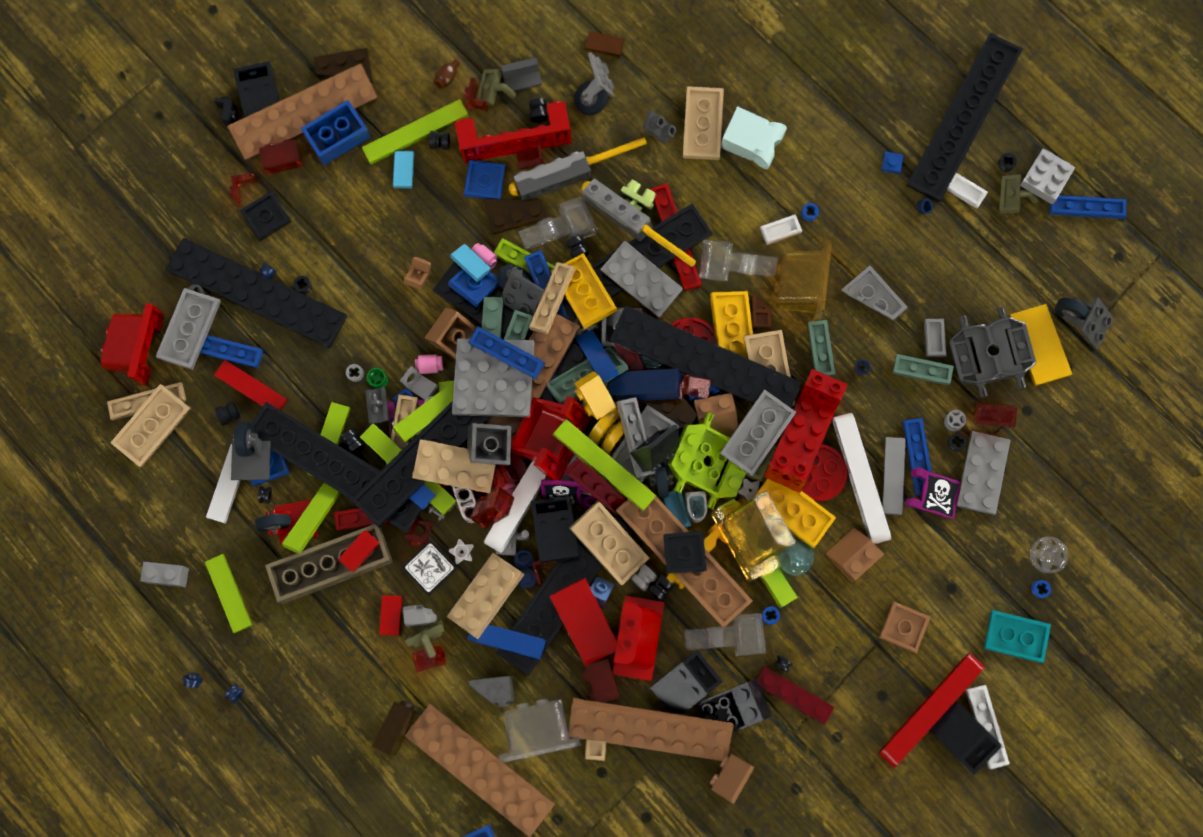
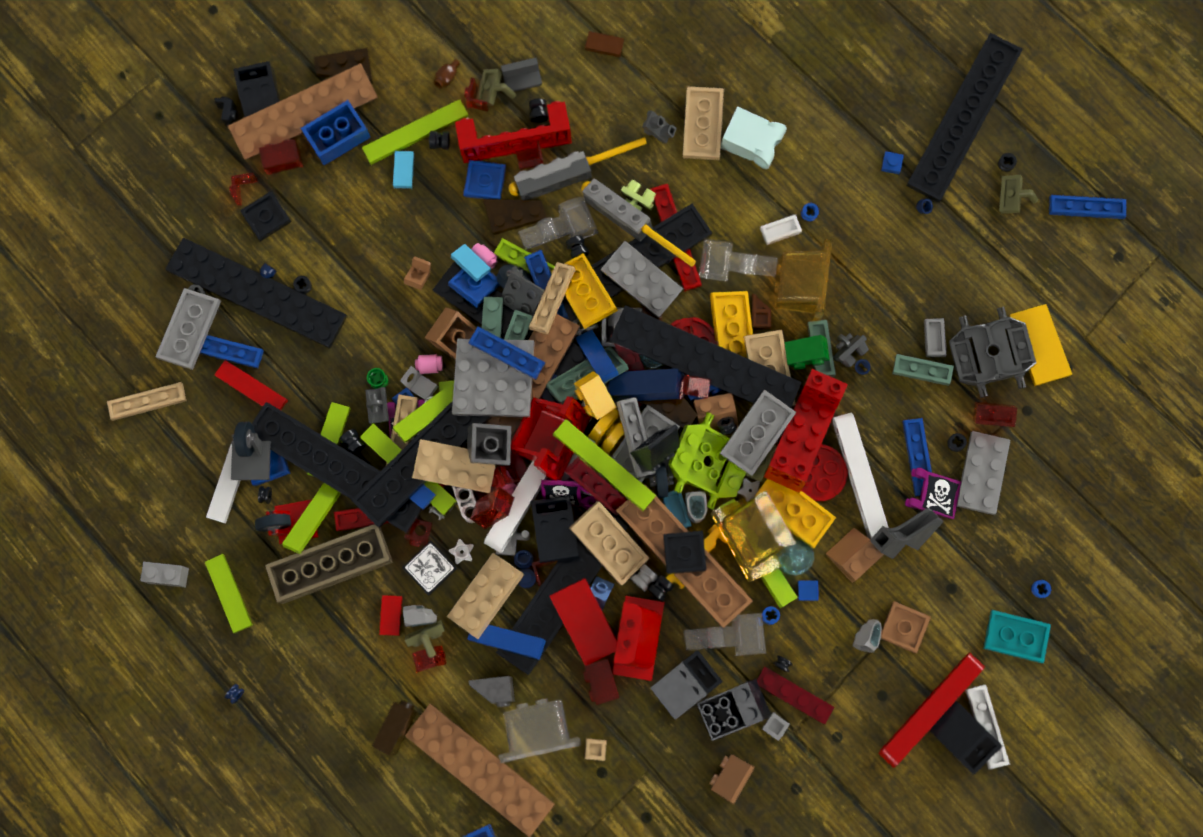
(130, 341): red windscreen -> none
(150, 425): tan plate -> none
(192, 680): dark blue plate -> none
(227, 413): black wheel -> none
(355, 367): light grey bush -> none
(359, 551): red tile -> none
(592, 95): plate -> none
(650, 729): medium nougat plate -> none
(726, 425): none -> black bush
(775, 726): none -> light grey tile
(807, 351): none -> green brick
(808, 591): none -> blue tile
(850, 345): none -> dark grey hips
(868, 636): none -> light grey rock
(875, 293): light grey wing -> none
(893, 476): light grey tile -> none
(911, 533): none -> dark grey arch
(957, 417): light grey wheel -> none
(966, 190): white tile -> none
(1047, 176): light grey plate -> none
(1049, 554): clear wheel -> none
(1090, 317): dark grey plate -> none

